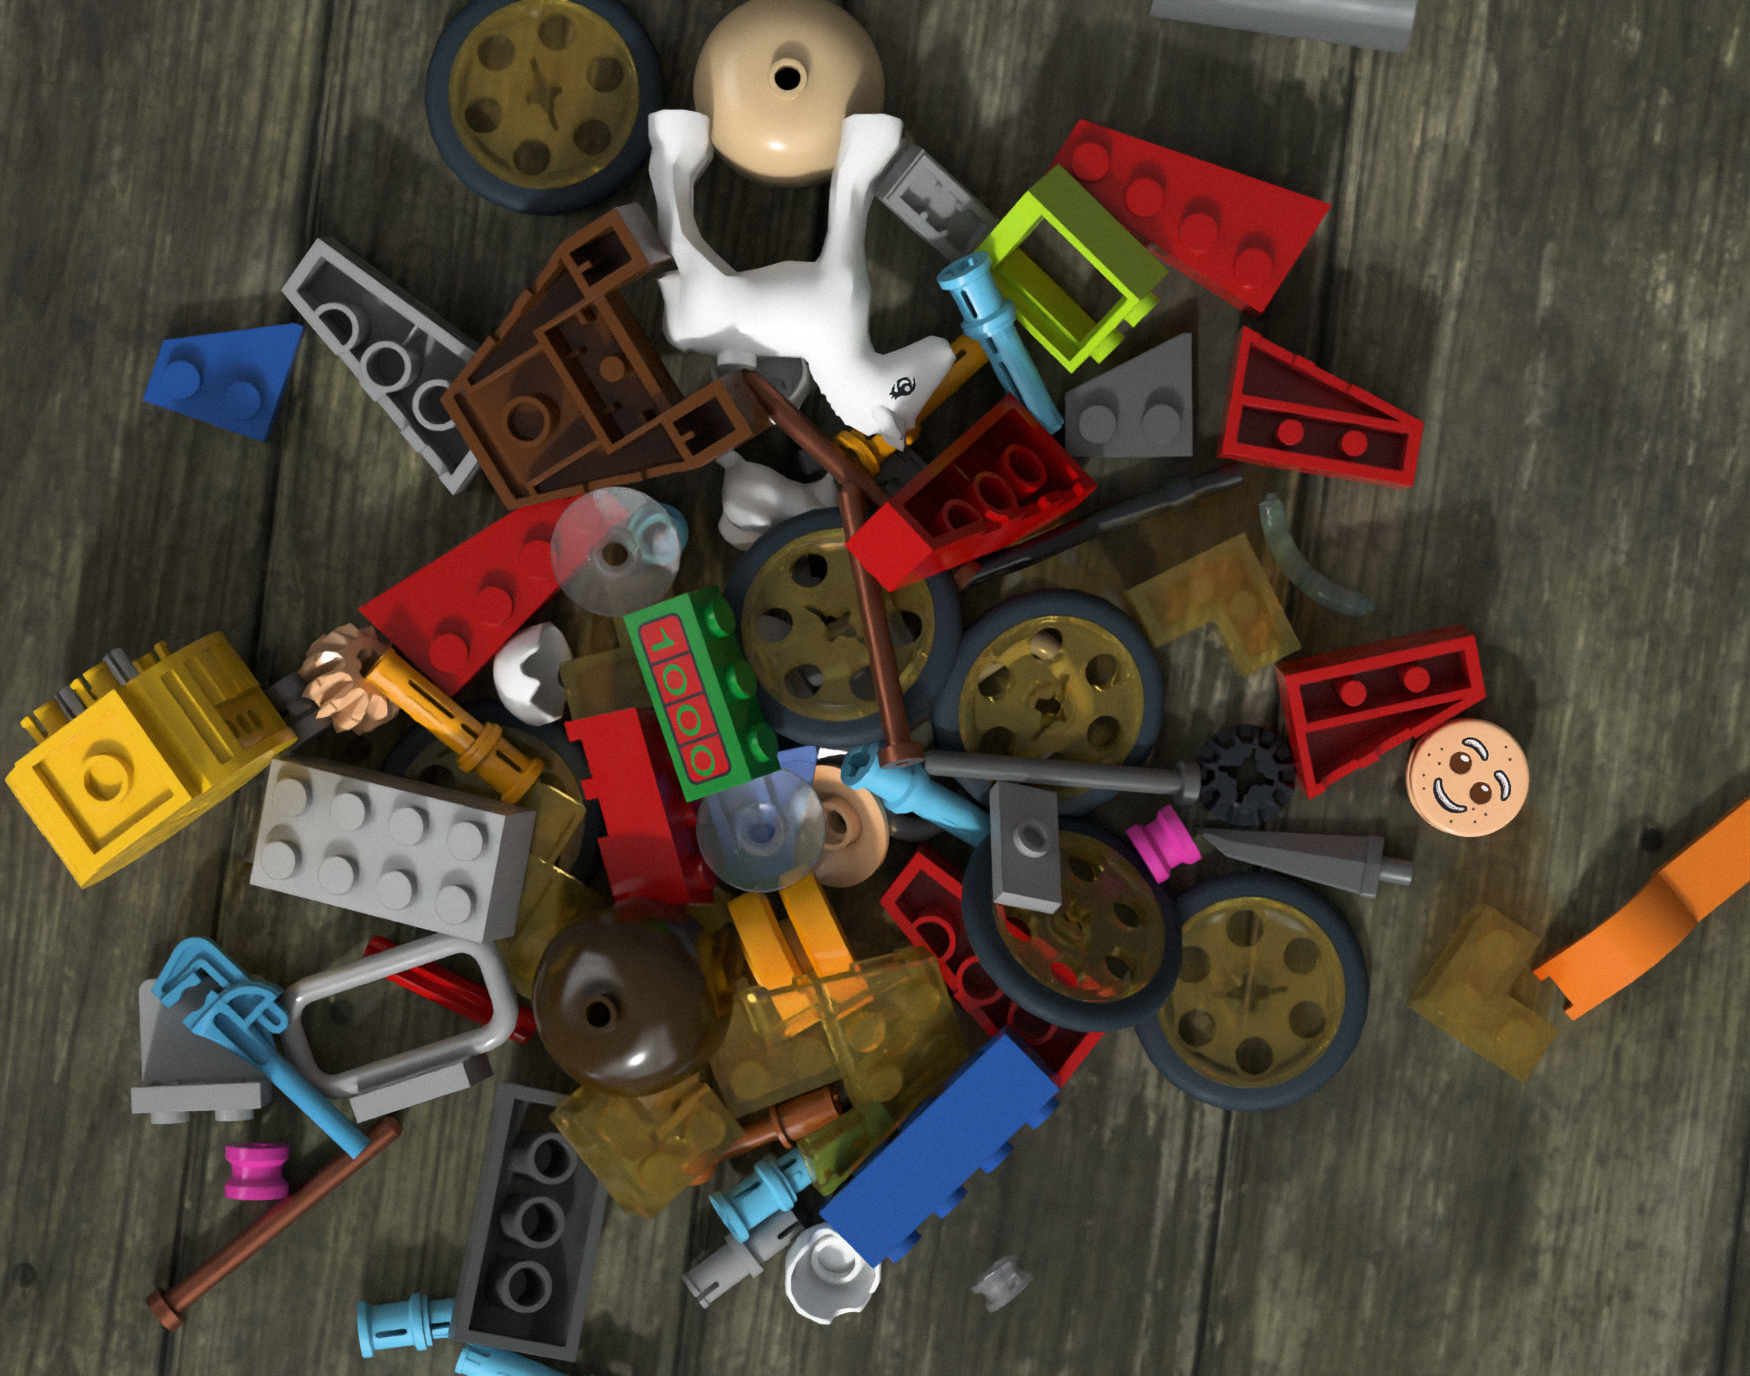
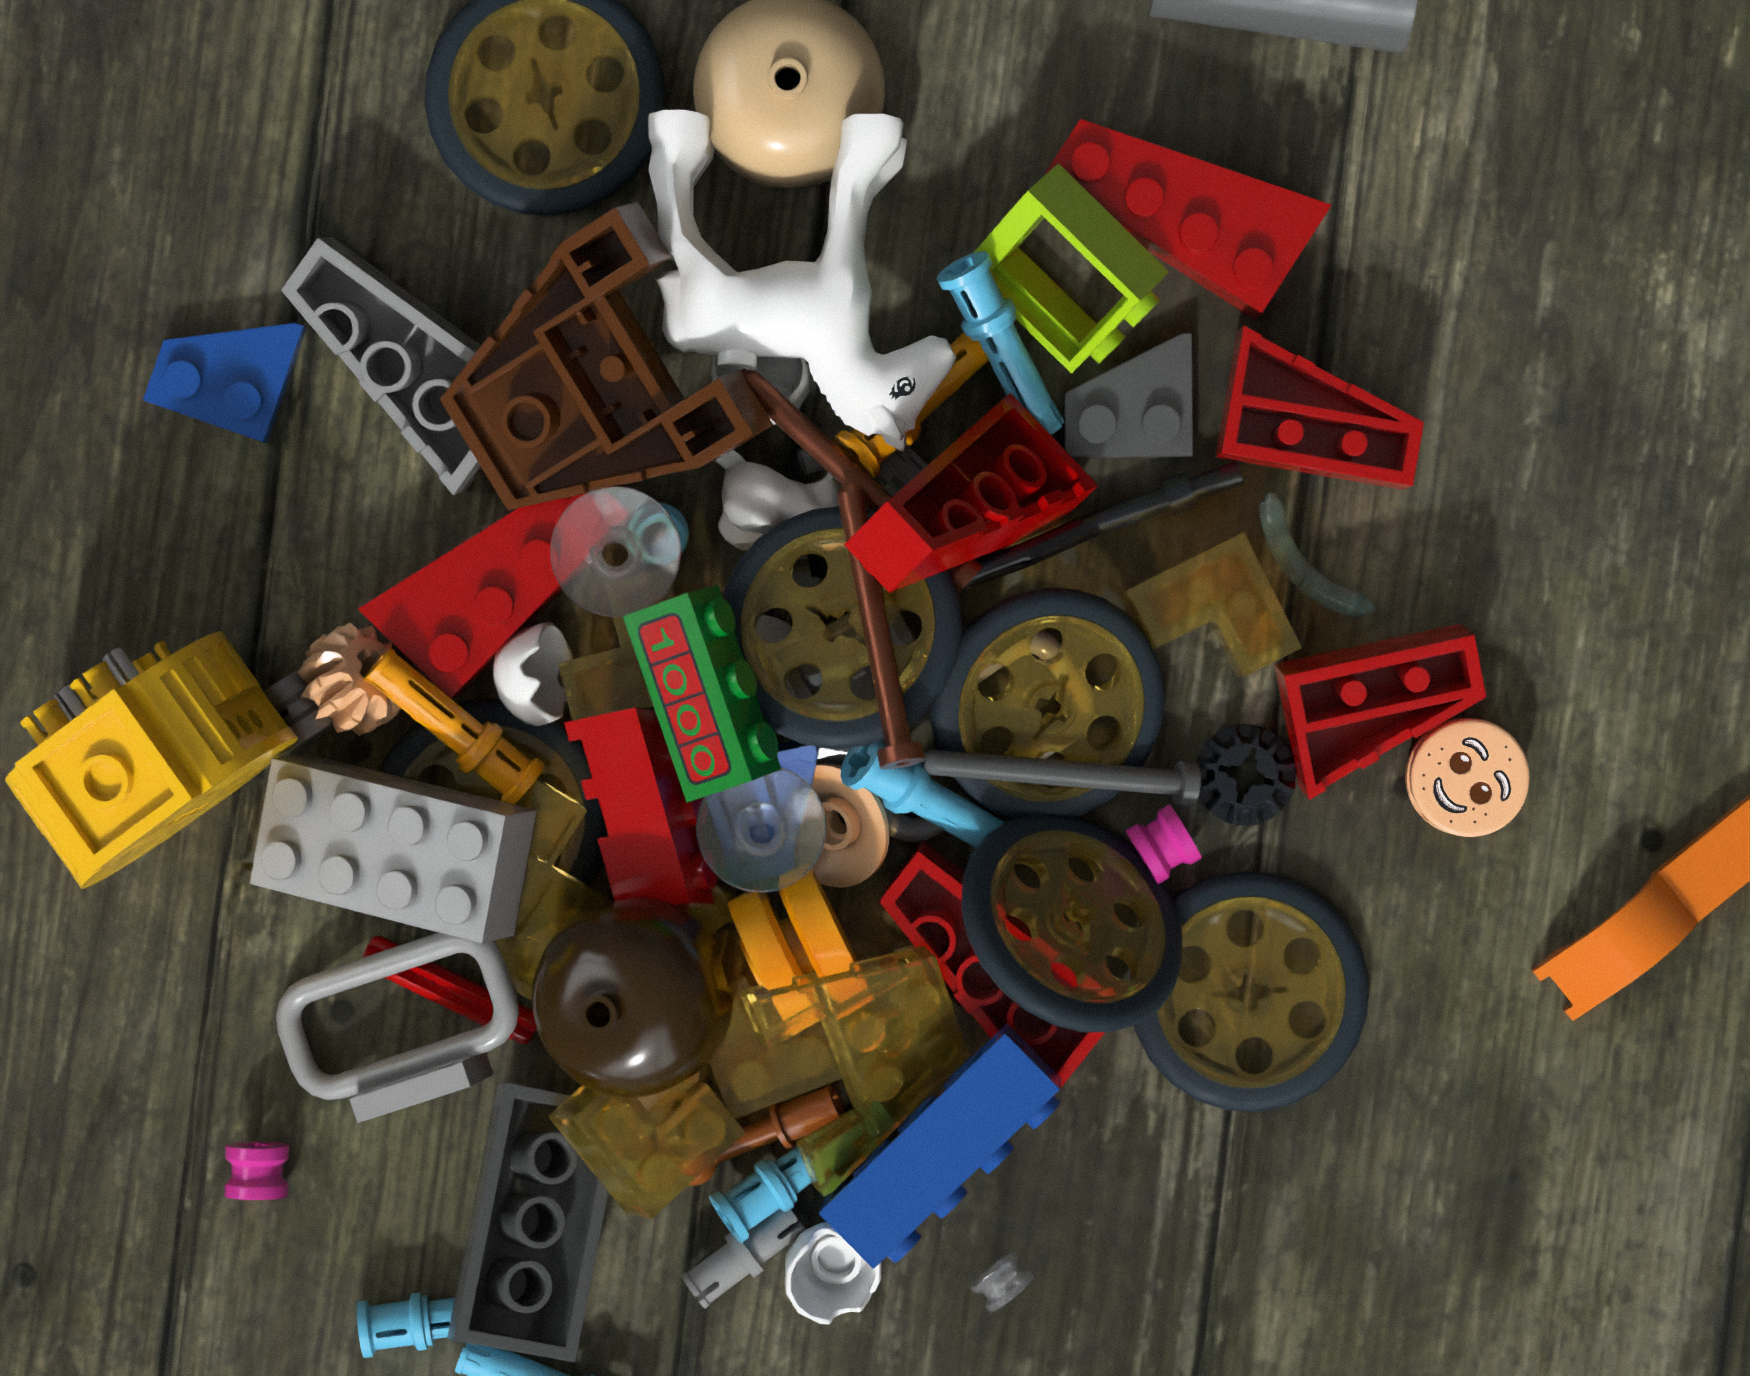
(170, 1305): copper bar -> none
(189, 1070): light grey bracket -> none
(243, 1024): dark azure piece -> none
(935, 205): light grey plate -> none
(1025, 847): light grey plate -> none
(1328, 859): dark grey bar -> none
(1469, 992): clear yellow brick -> none

